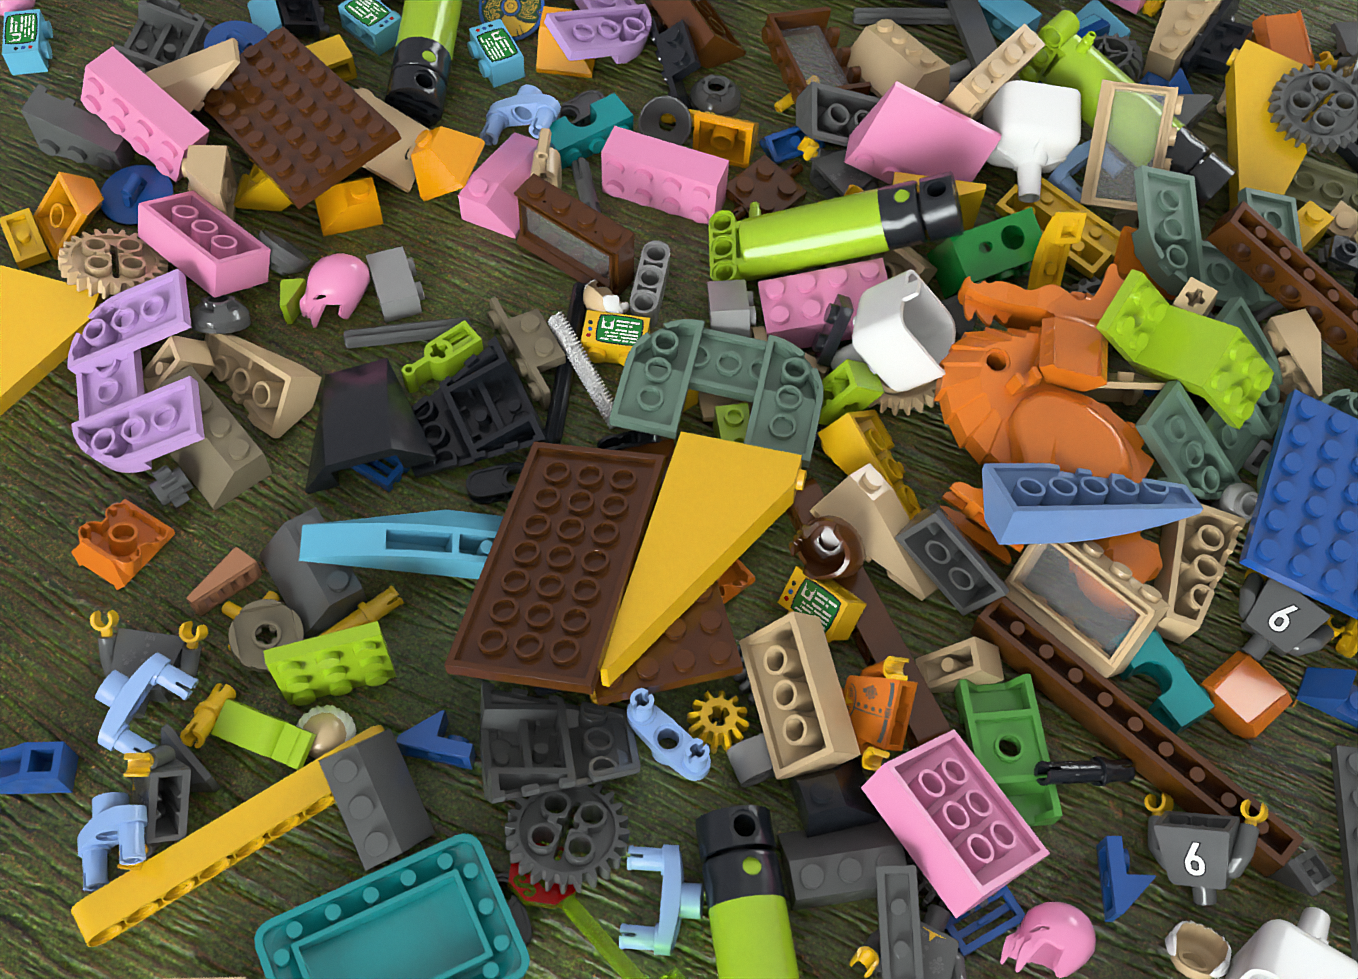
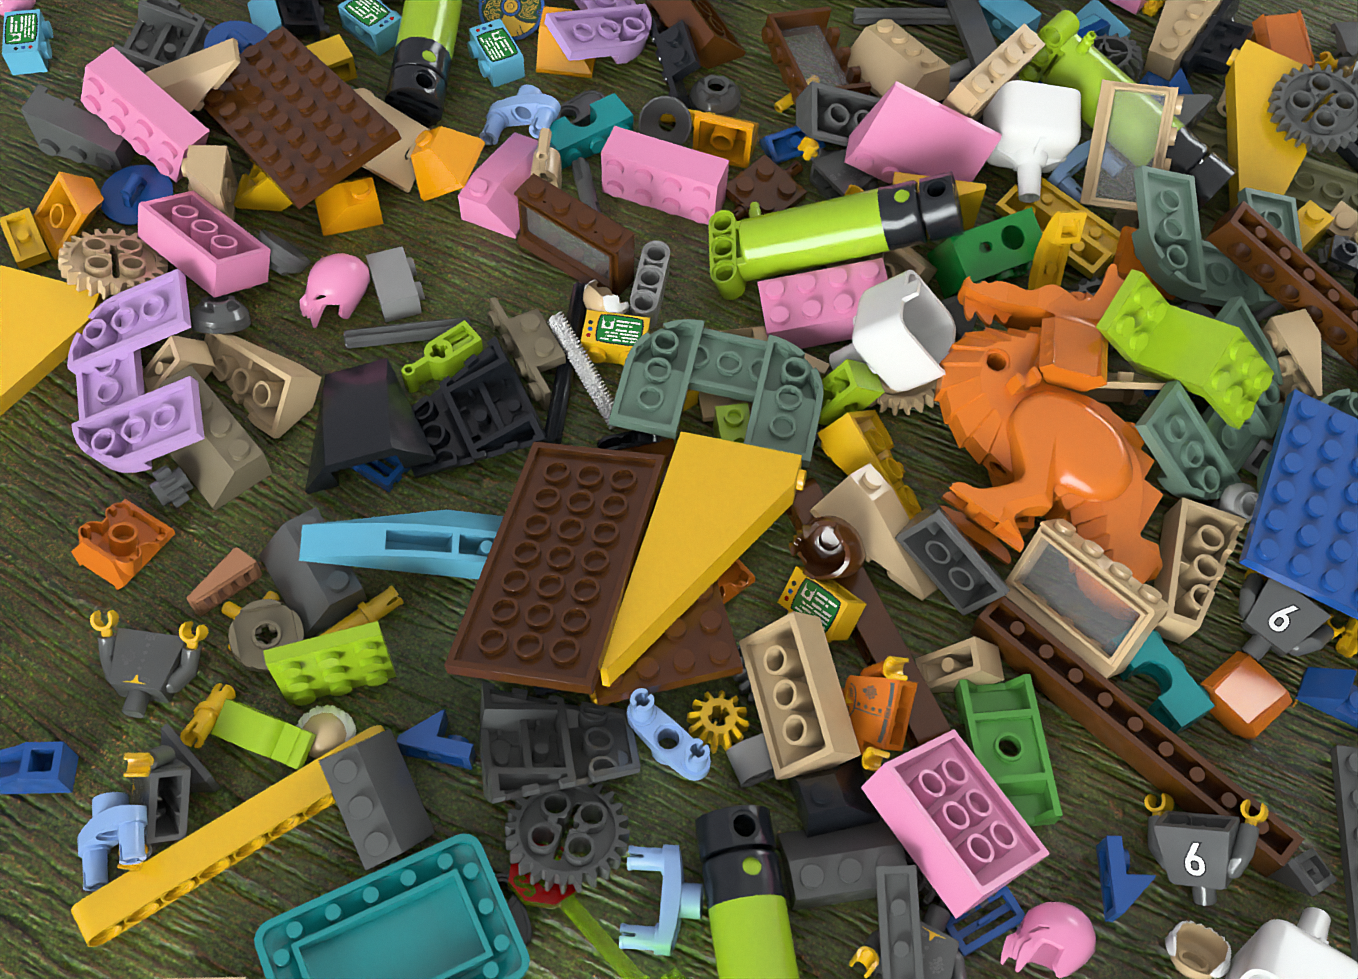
(127, 694): light blue connector -> none
(290, 294): lime slope -> none
(491, 484): black piece -> none
(731, 307): light grey brick -> none
(836, 319): black plate -> none
(1054, 506): medium blue wedge -> none
(1096, 771): black pin -> none
(1194, 301): tan piece -> none

